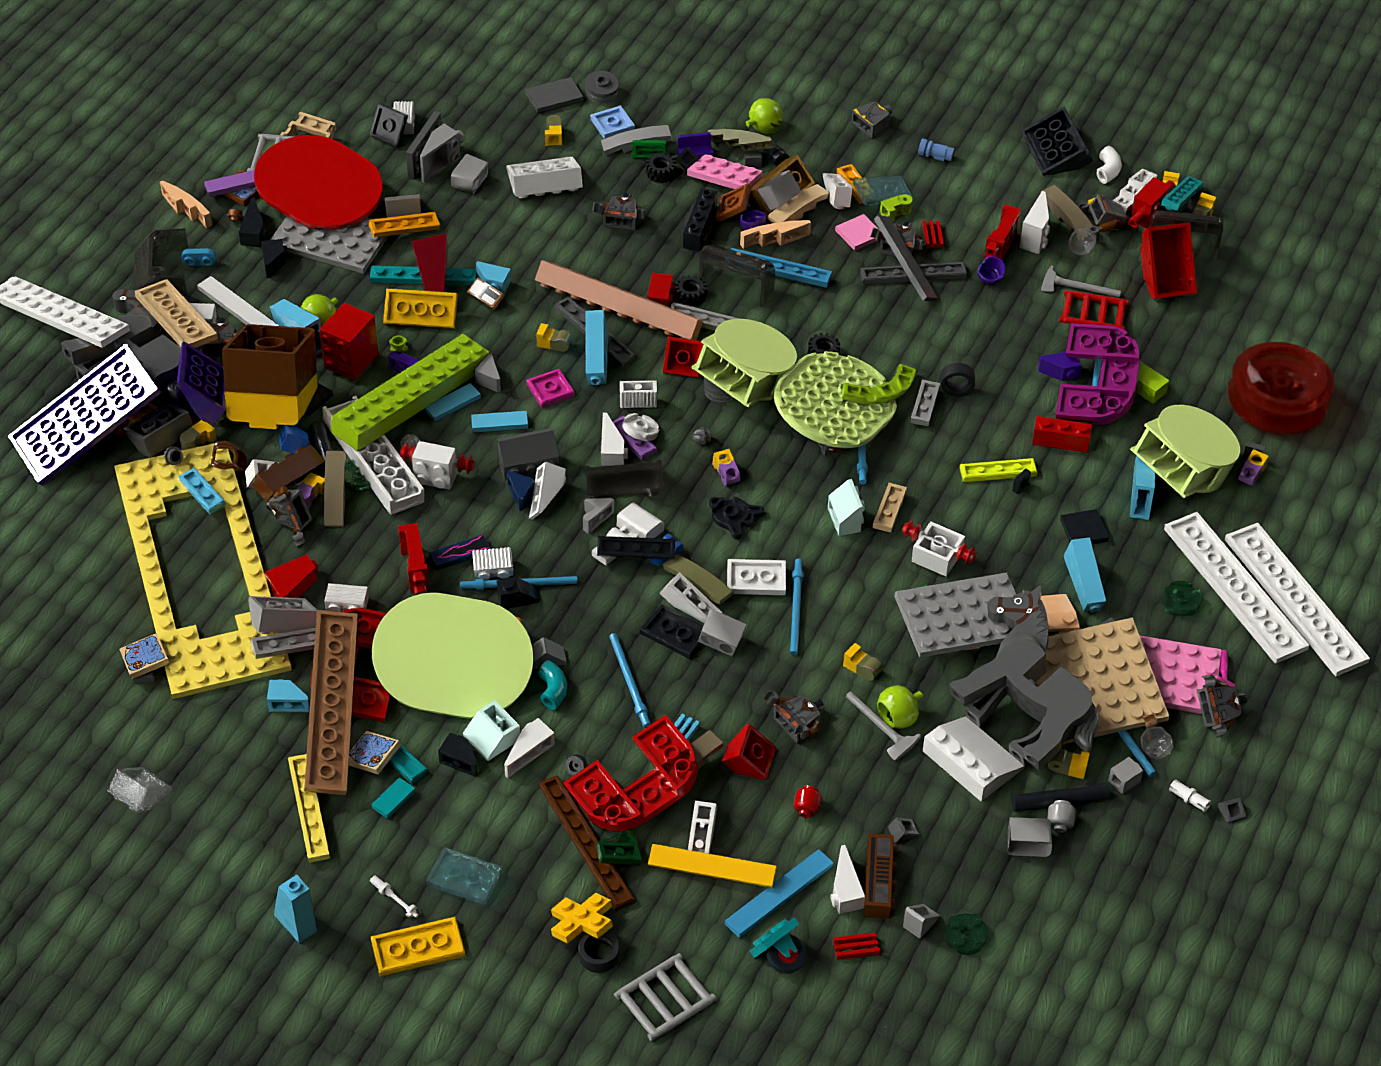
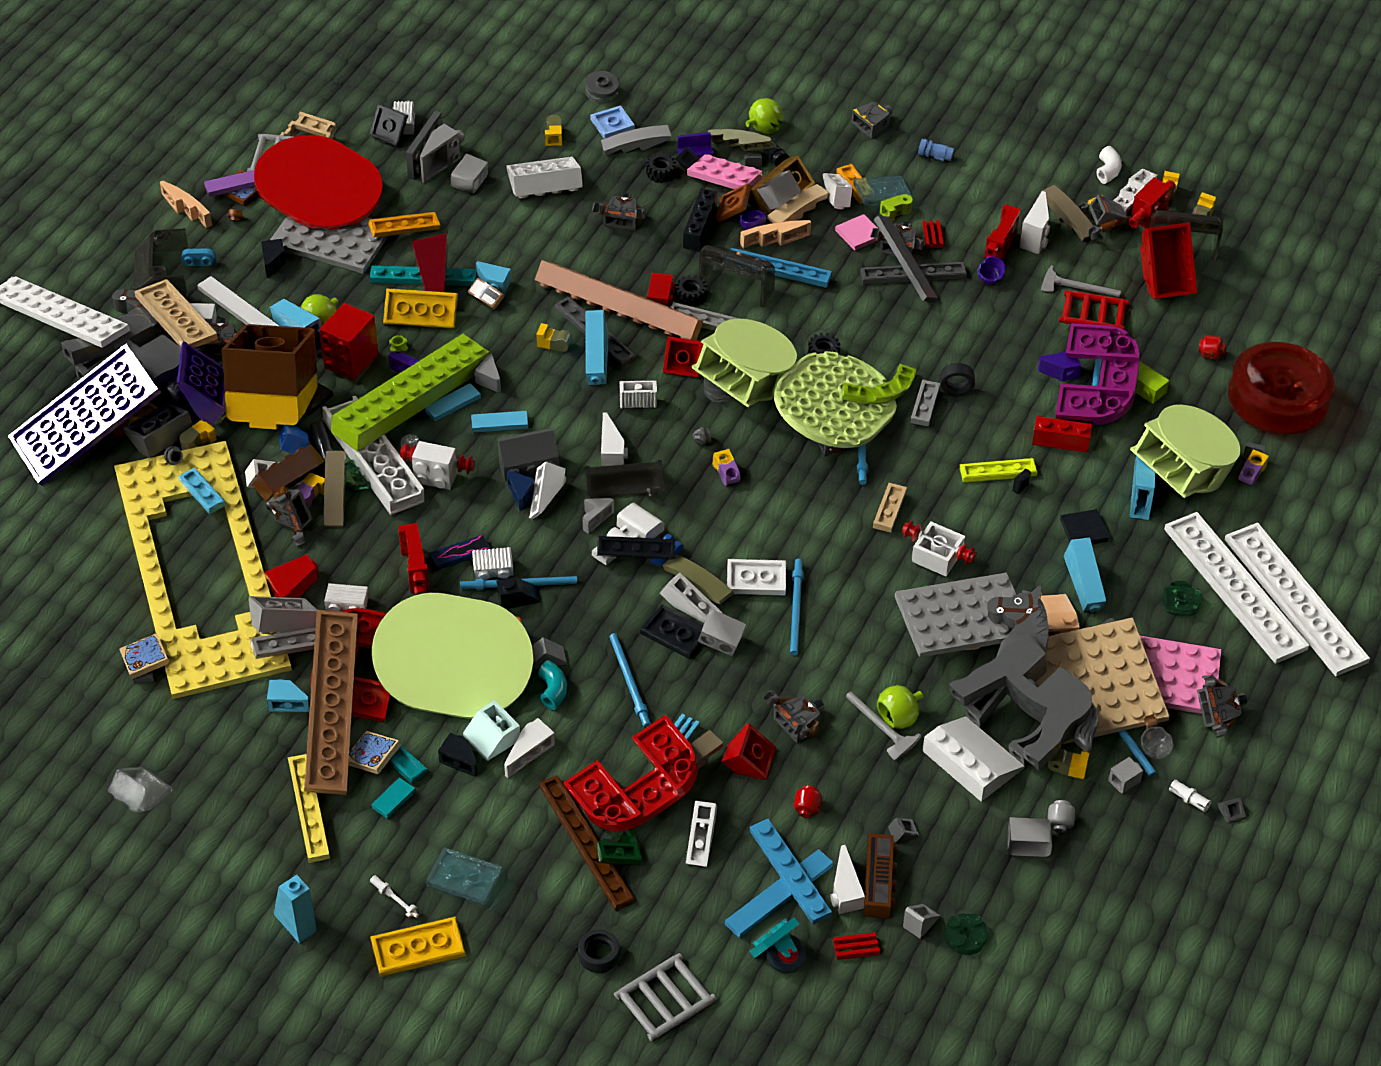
(240, 459): reddish brown piece -> none
(252, 227): black slope -> none
(402, 205): light grey slope -> none
(550, 388): dark pink tile -> none
(554, 95): dark grey tile -> none
(575, 764): black tile -> none
(584, 917): yellow plate -> none
(640, 145): green tile -> none
(640, 427): white tile -> none
(640, 448): medium lavender tile -> none
(712, 865): yellow tile -> none
(733, 514): black tile -> none
(790, 871): none -> dark azure plate
(846, 509): light aqua slope -> none
(862, 663): leg -> none
(1056, 144): black slope -> none
(1073, 795): black piece -> none
(1082, 241): clear hair -> none
(1181, 193): teal plate -> none
(1212, 347): none -> red head
(1224, 668): dark pink piece -> none

